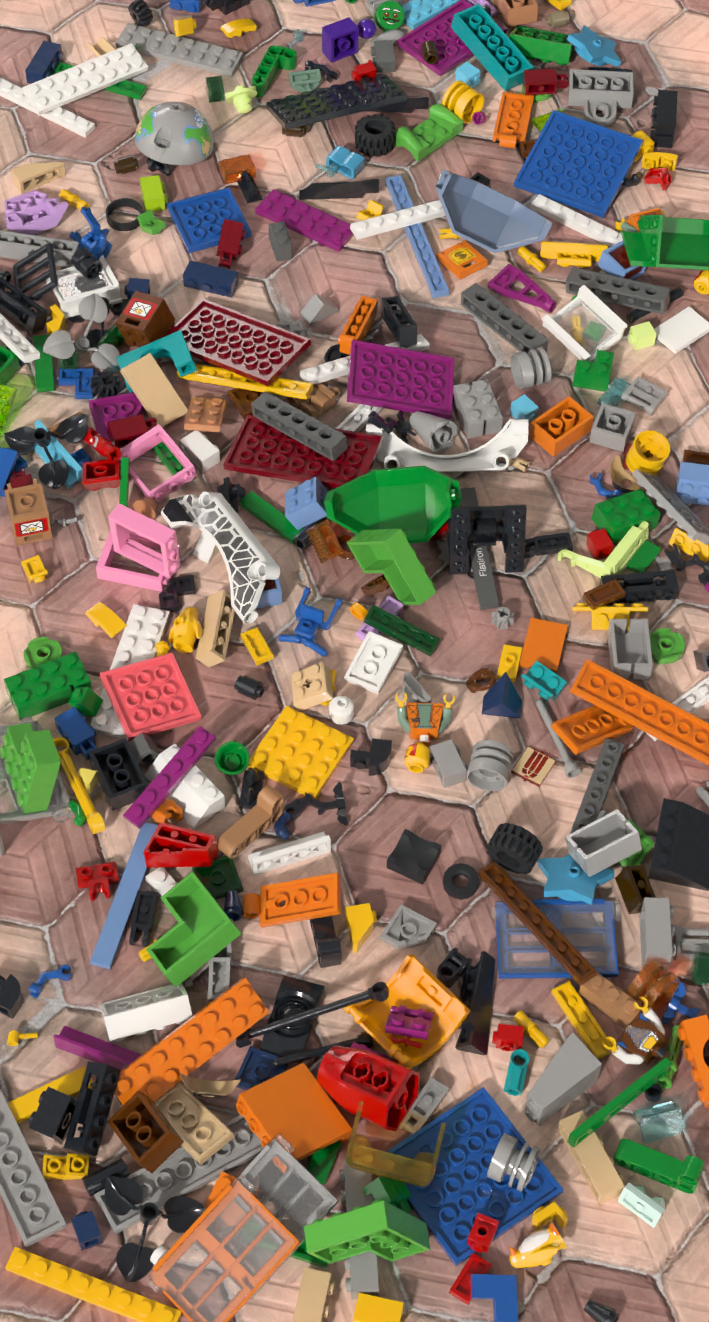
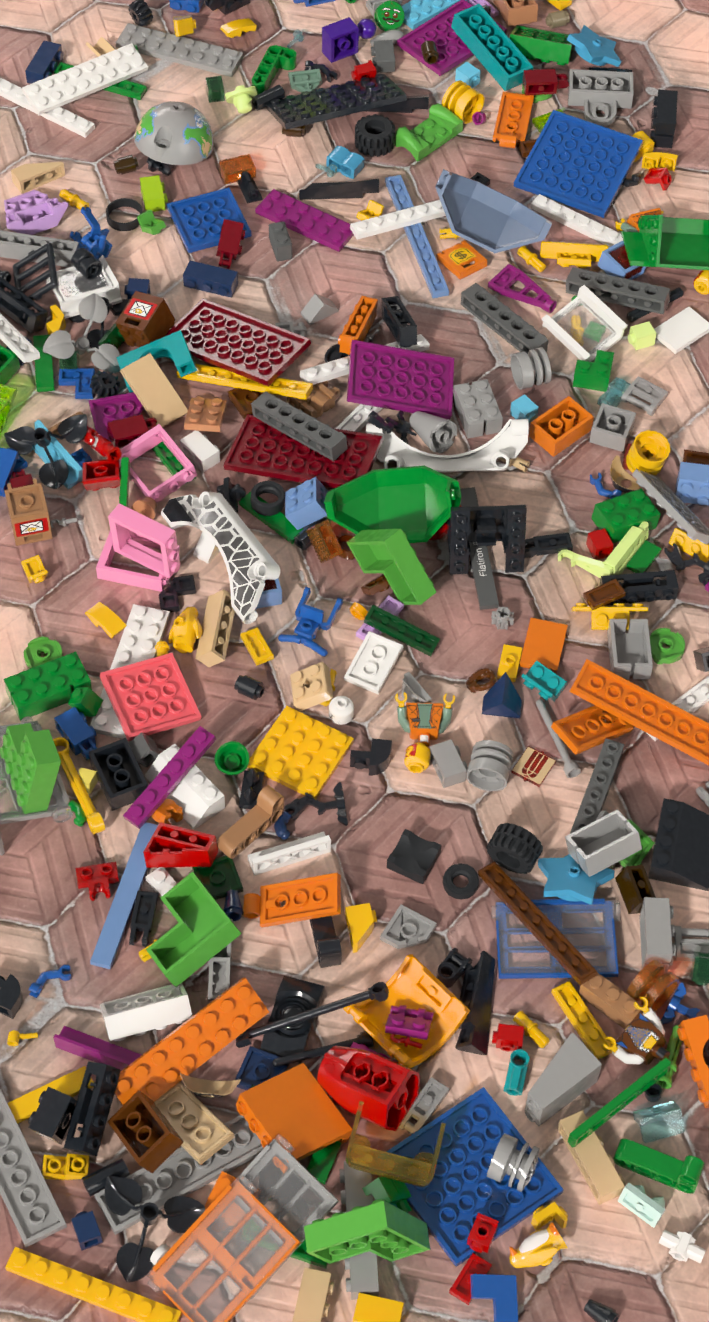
(260, 100): none -> black axle
(265, 508): none -> black tyre
(682, 1246): none -> white axle

